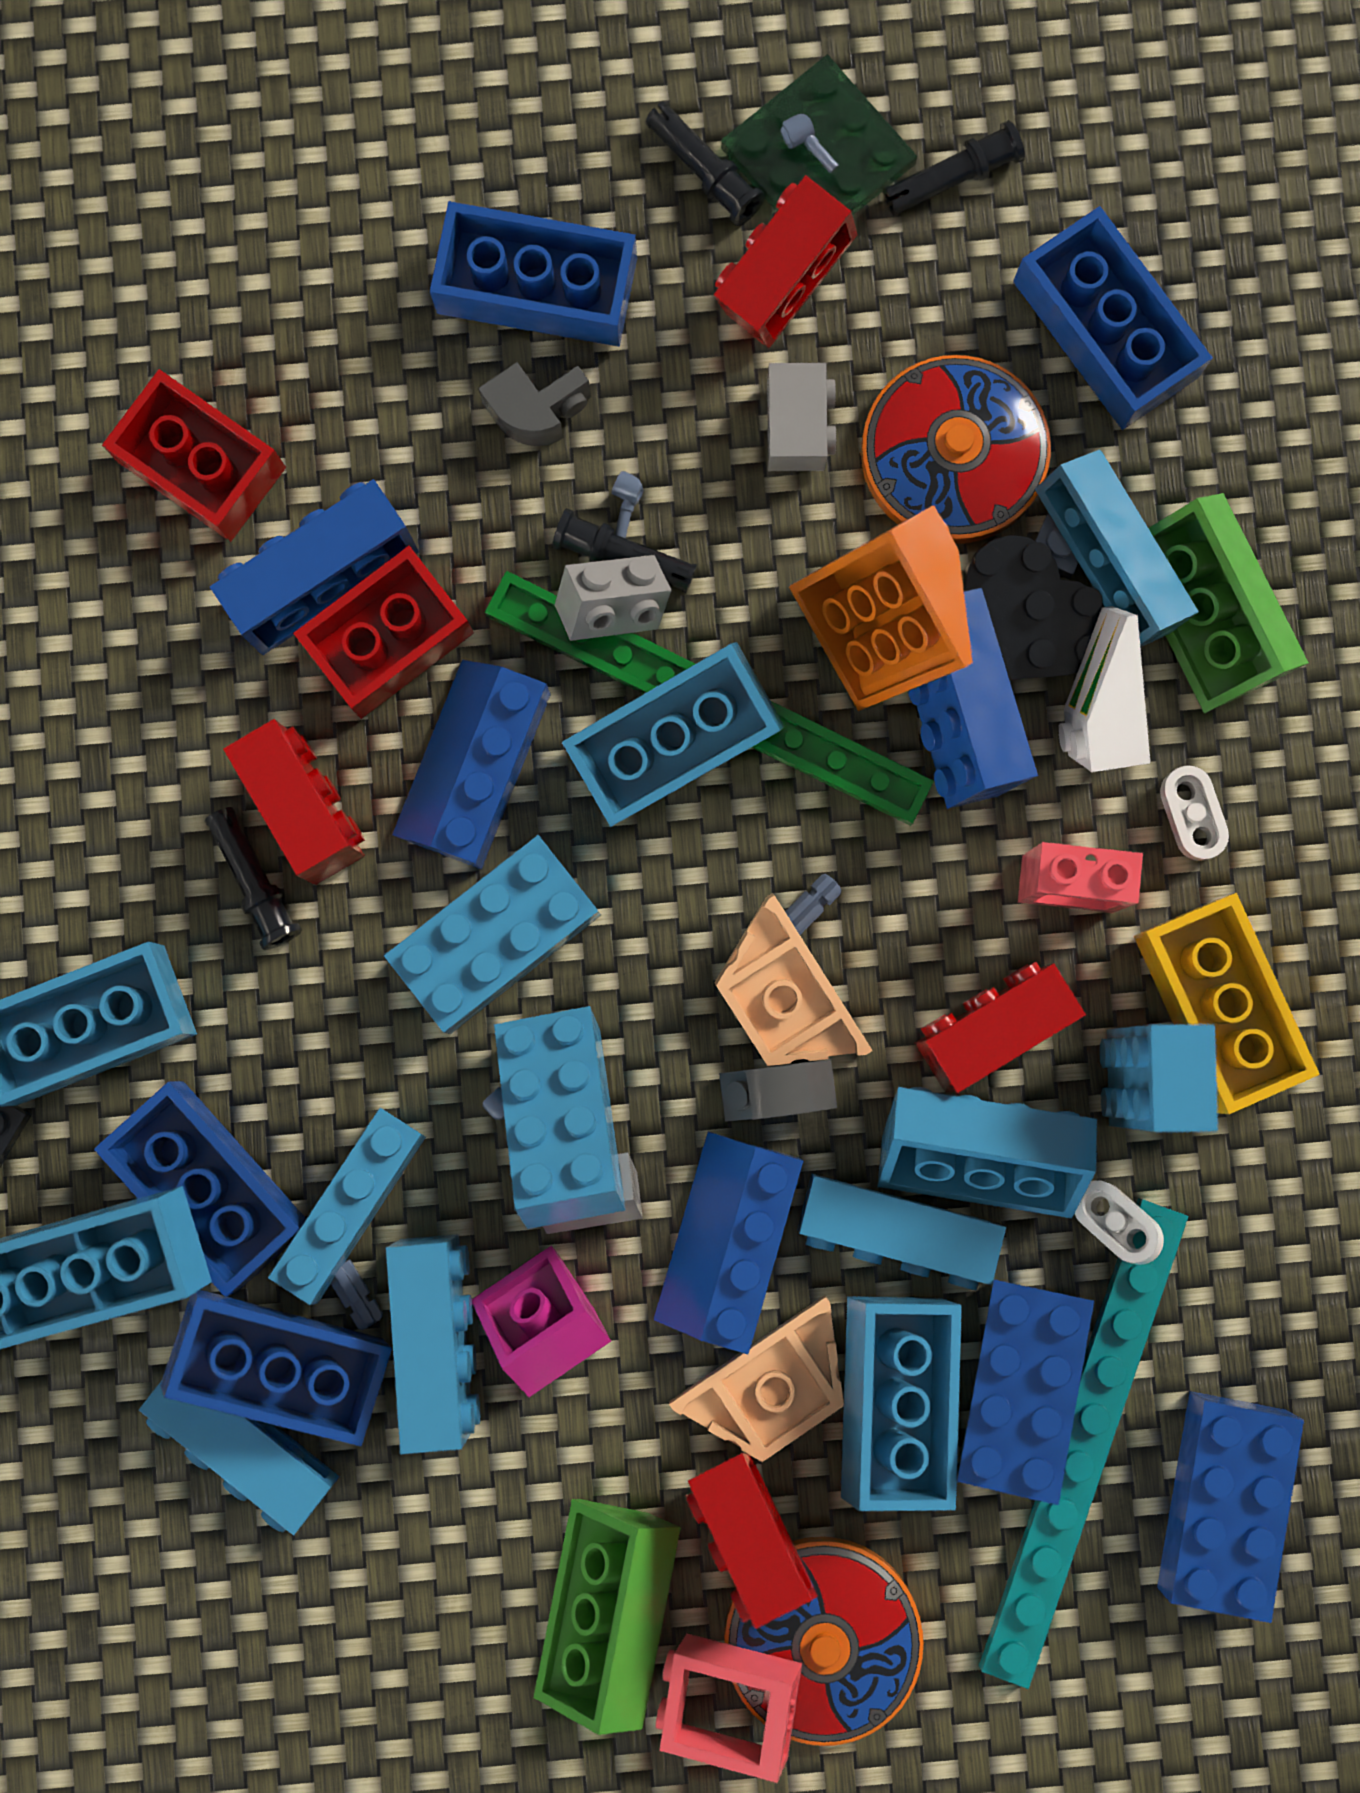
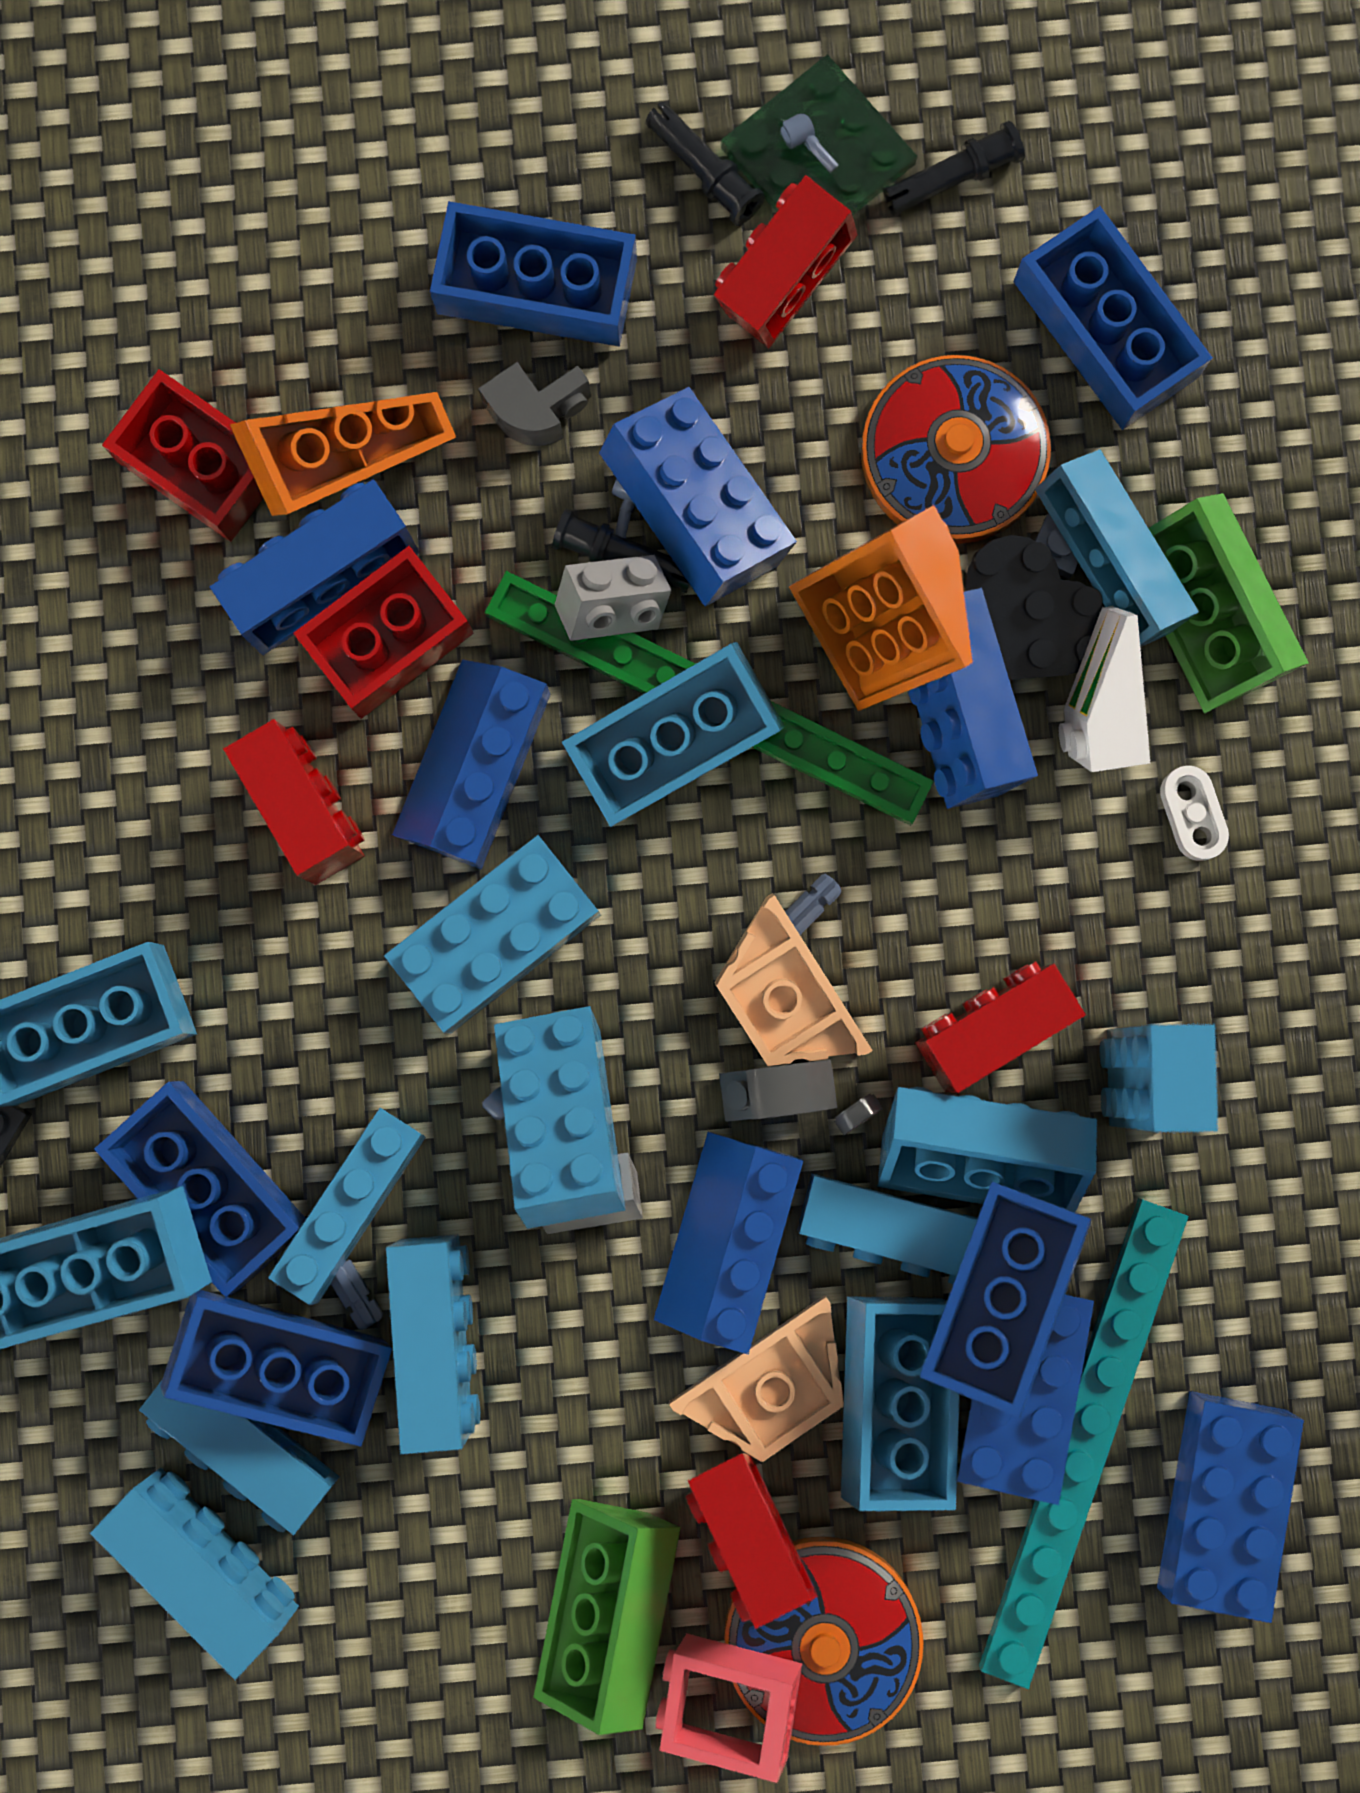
(197, 1570): none -> dark azure brick
(260, 897): black pin -> none
(329, 449): none -> orange wedge
(539, 1322): dark pink slope -> none
(696, 495): none -> blue brick
(798, 416): light grey brick -> none
(858, 1113): none -> dark grey tile
(1006, 1299): none -> blue brick
(1063, 878): coral window -> none
(1119, 1223): white plate -> none
(1218, 975): yellow brick -> none

